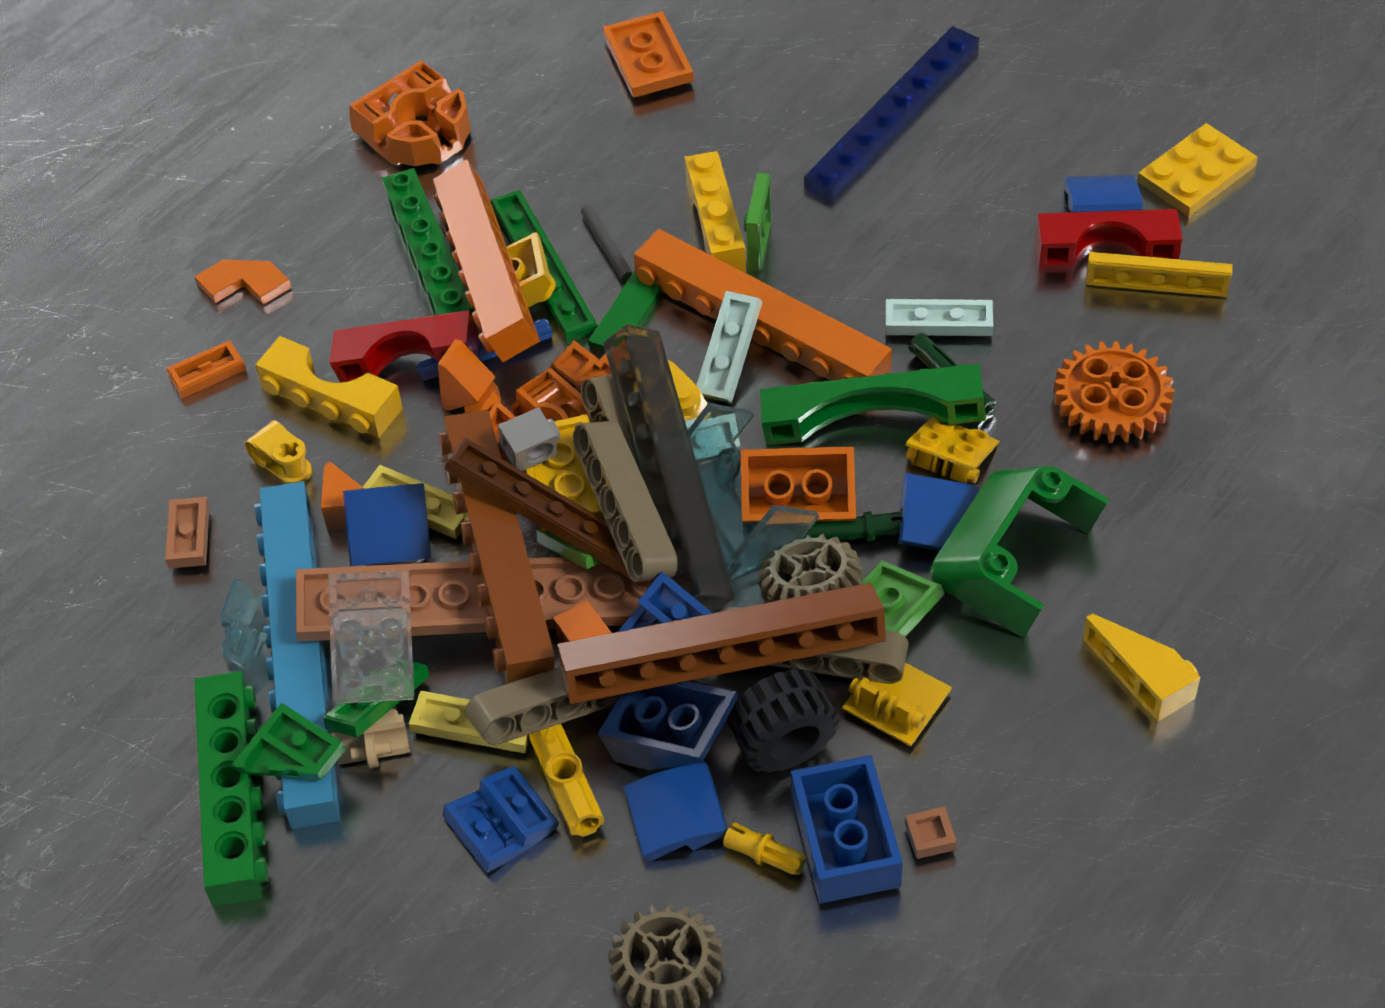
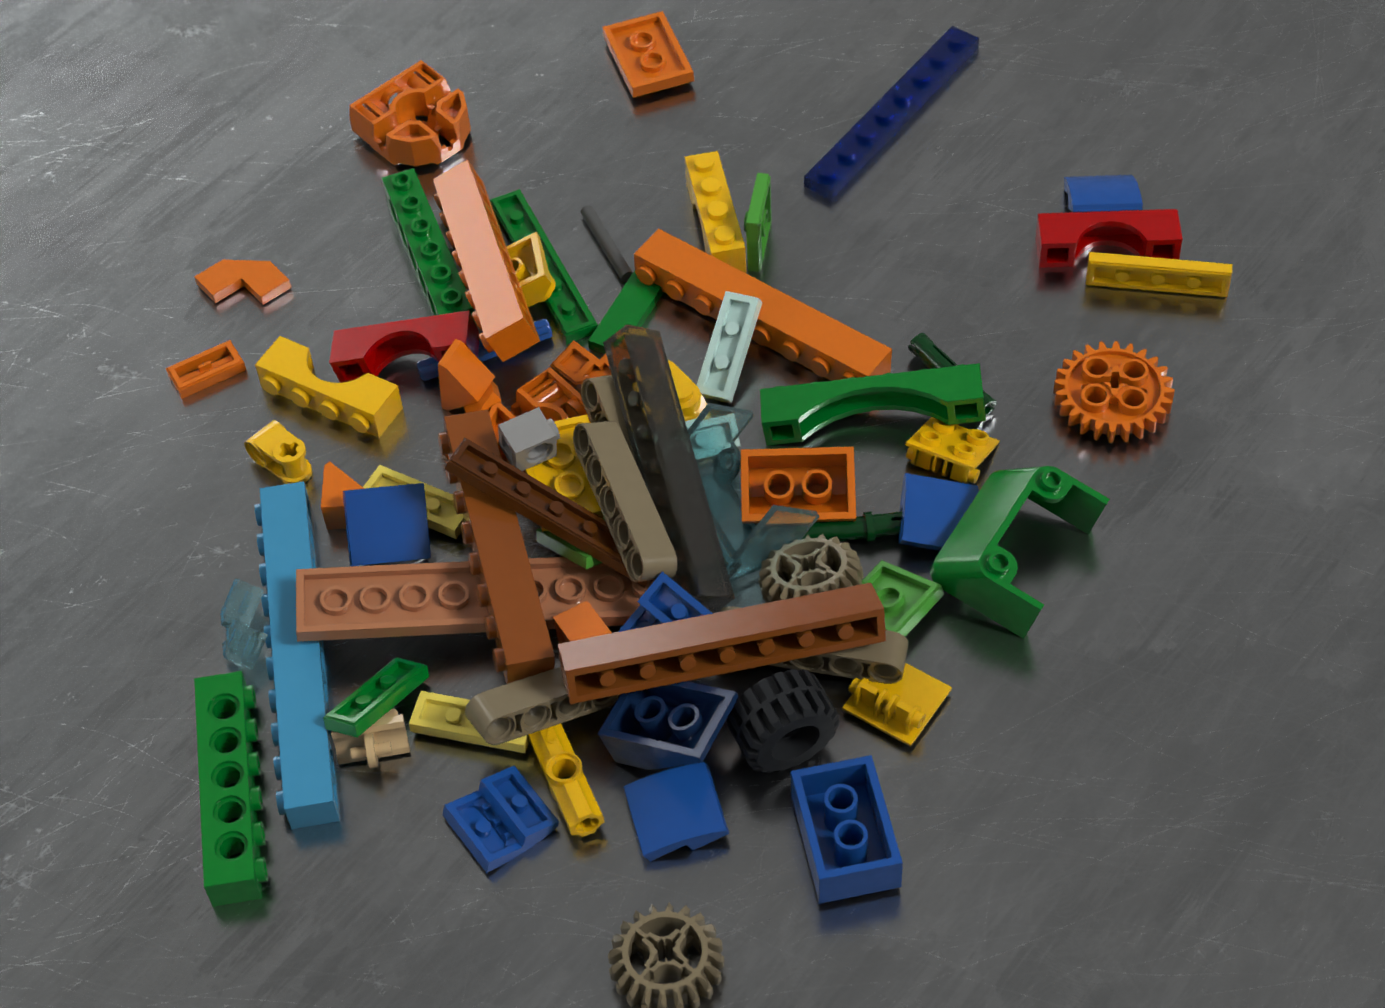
(187, 532): nougat plate -> none
(290, 748): green wing -> none
(370, 636): clear slope -> none
(764, 849): yellow axle -> none
(930, 832): nougat plate -> none
(939, 317): light aqua plate -> none
(1146, 667): yellow slope -> none
(1197, 169): yellow plate -> none

